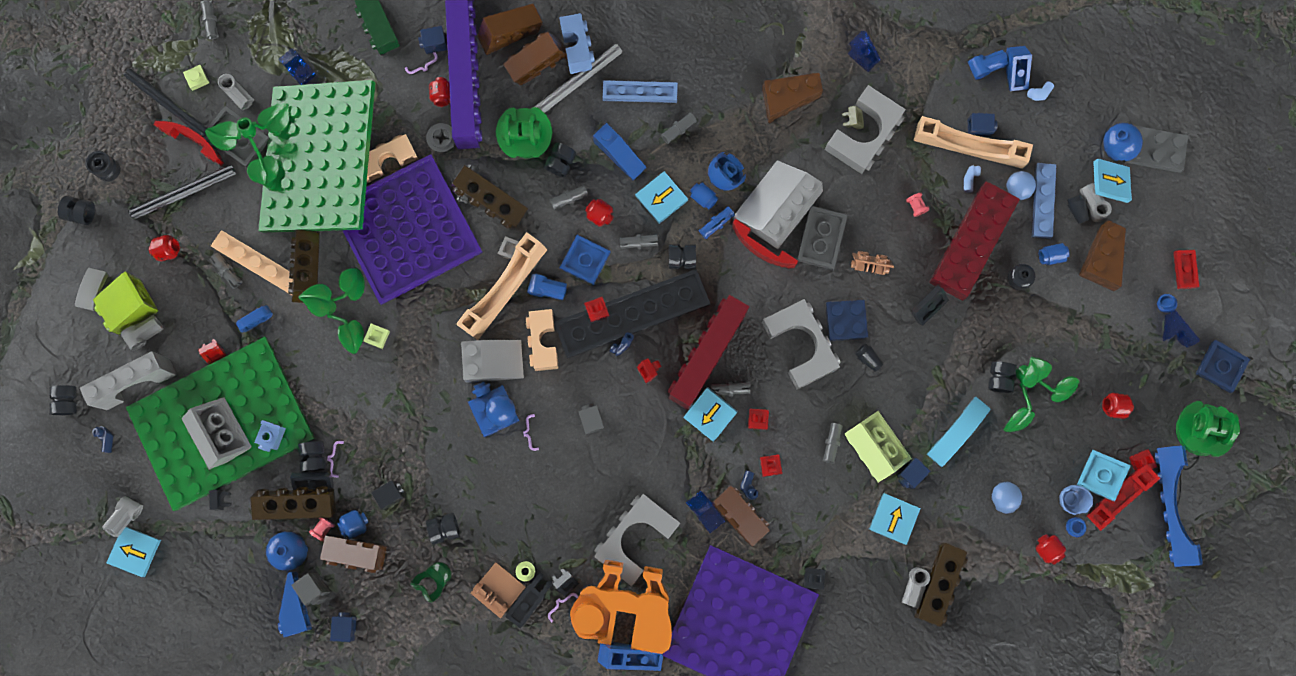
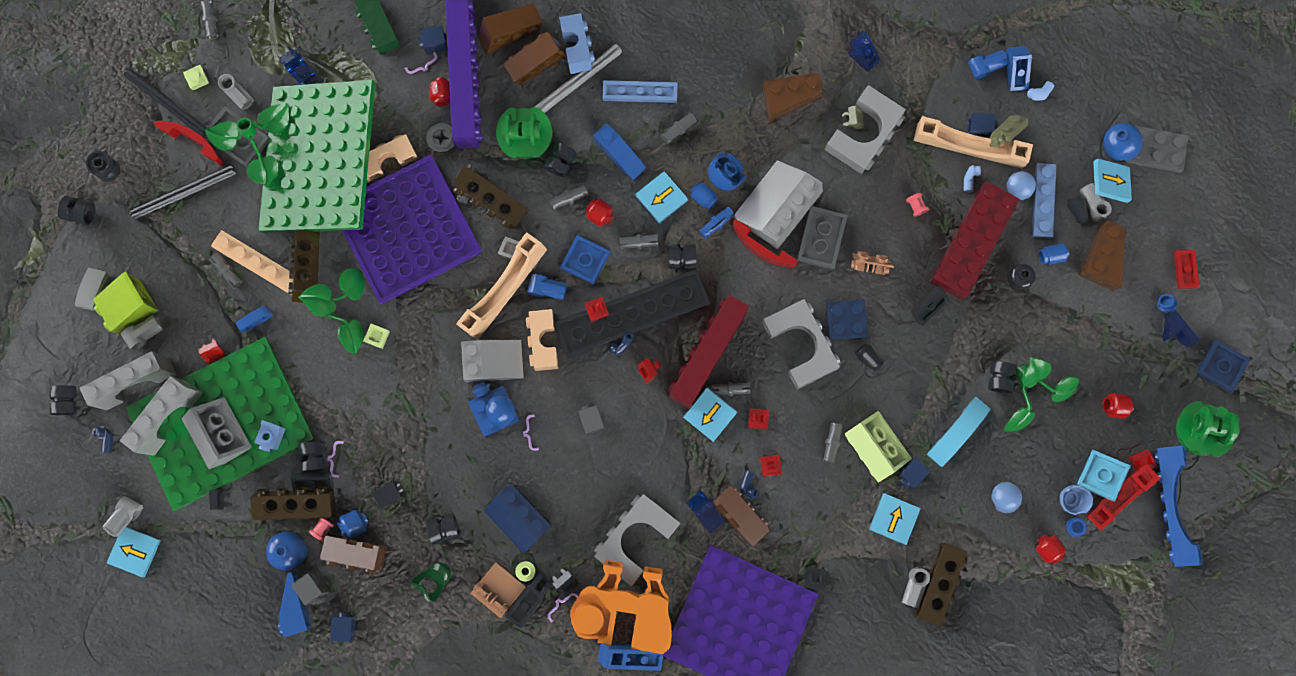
(143, 434): none -> light grey arch
(164, 248): red head -> none
(517, 518): none -> dark blue slope
(1008, 130): none -> olive hinge

